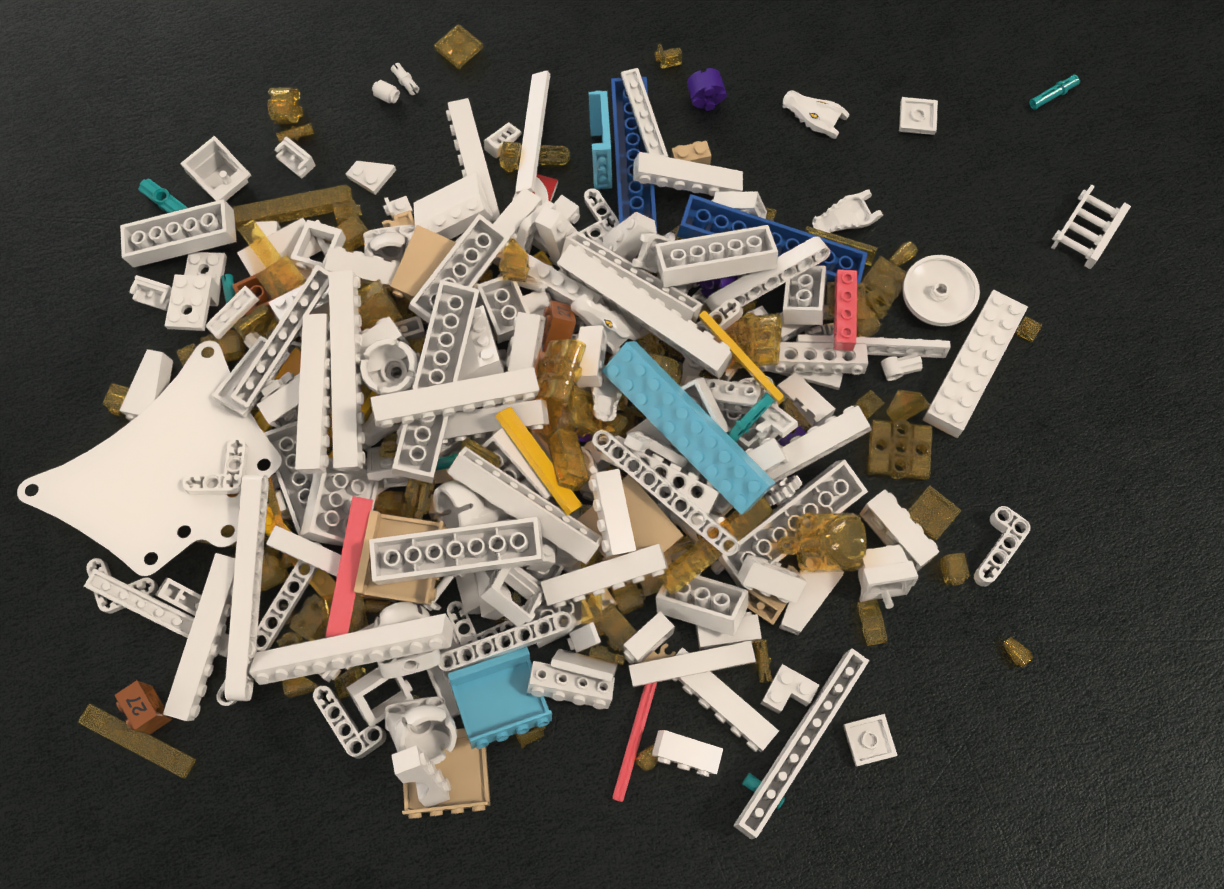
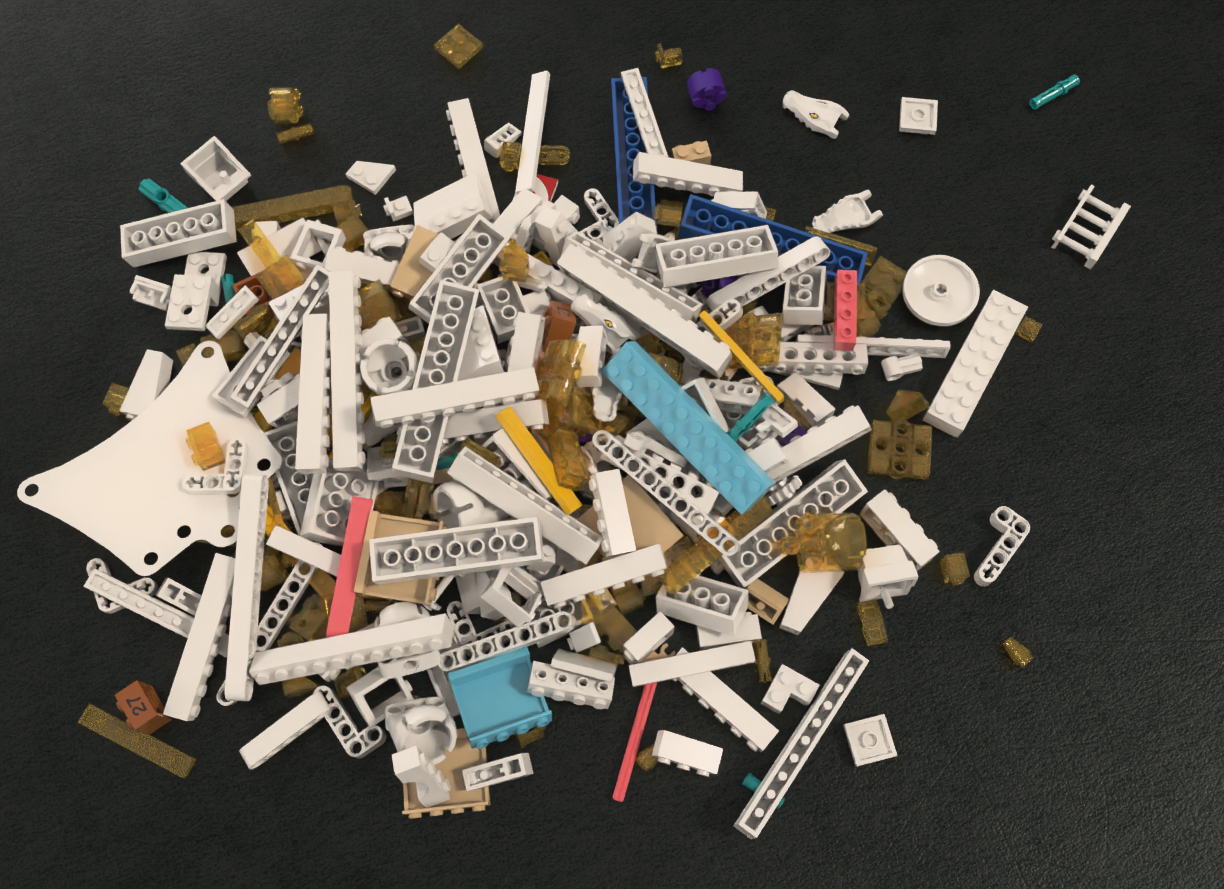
(205, 446): none -> clear yellow brick
(285, 730): none -> white beam
(294, 157): white hinge -> none
(385, 91): white brick -> none
(400, 219): tan plate -> none
(405, 78): white pin -> none
(436, 252): none -> white slope
(497, 771): none -> white slope
(600, 151): medium azure panel -> none
(669, 213): none -> clear yellow brick
(771, 579): white wedge -> none
(869, 404): clear yellow slope -> none
(904, 253): clear yellow cone -> none
(933, 512): clear yellow plate -> none

